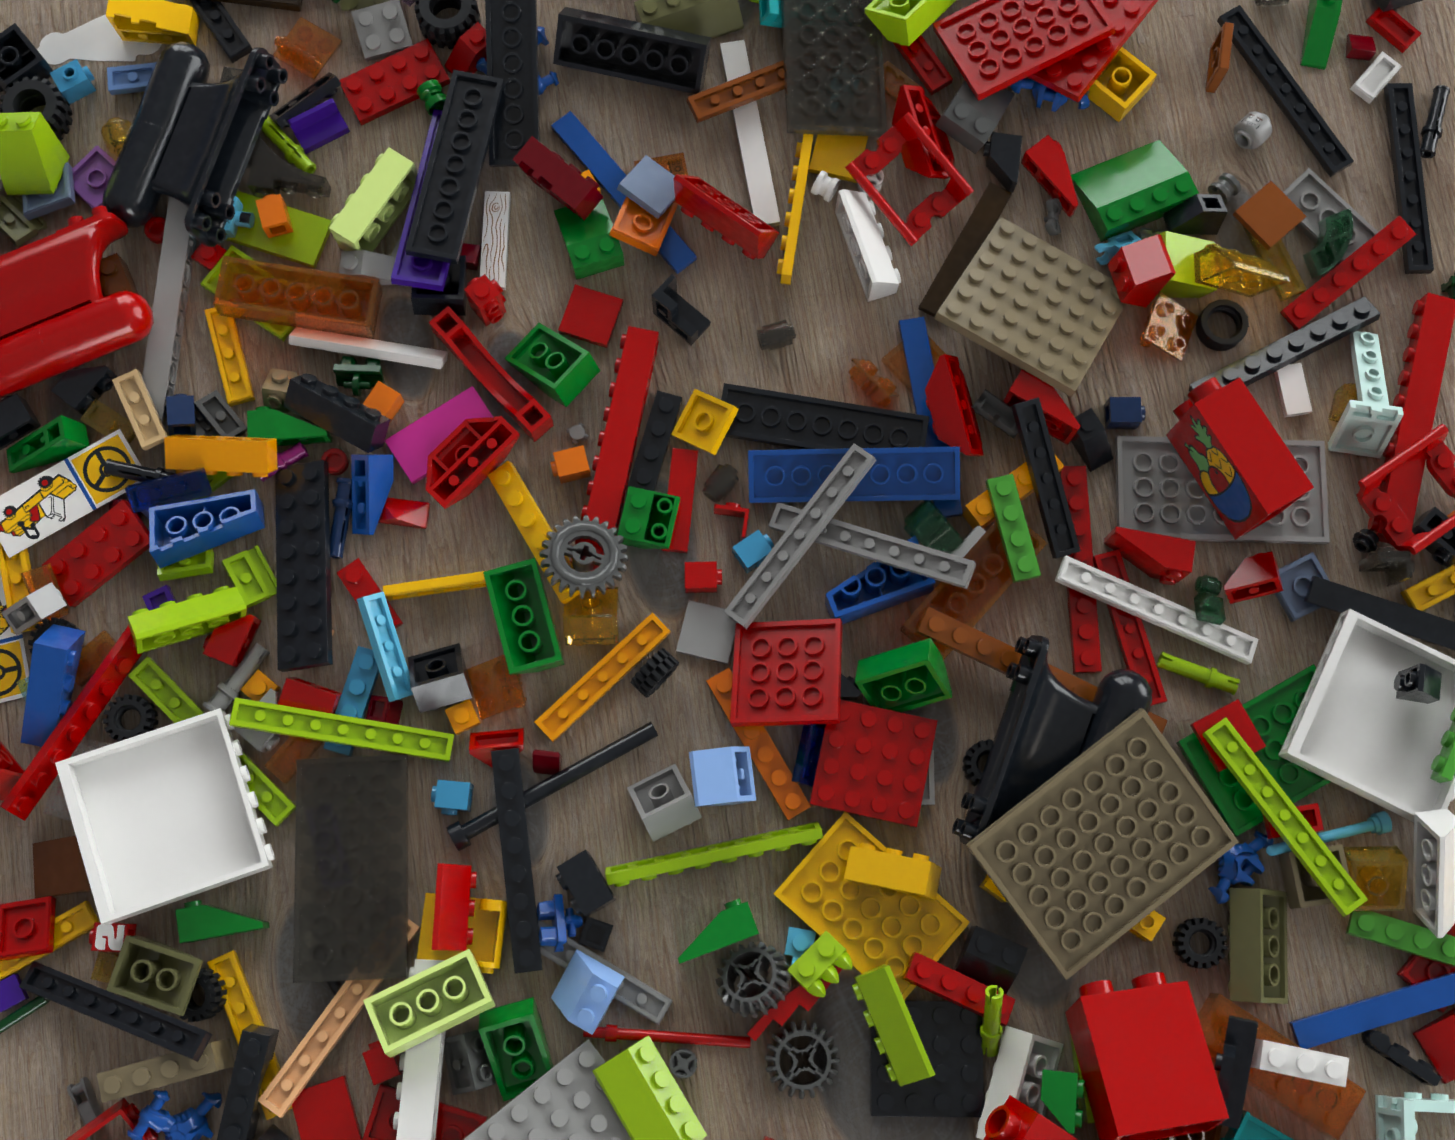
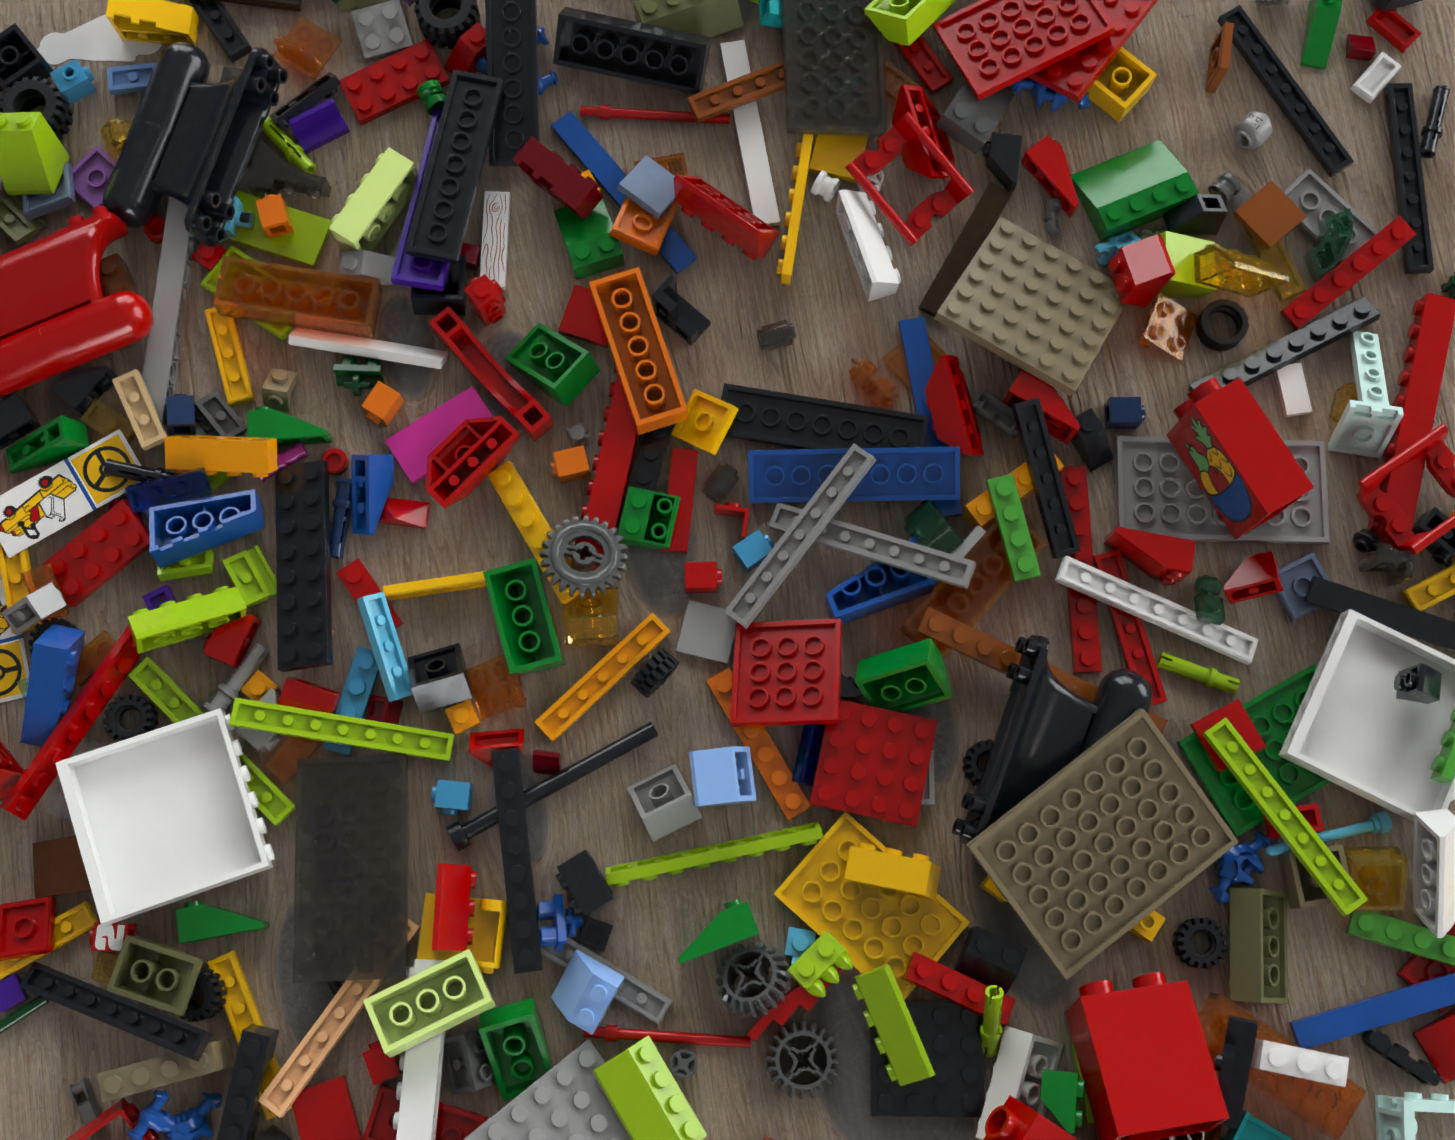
(336, 412): black brick -> none
(606, 112): none -> red bar
(638, 351): none -> orange brick

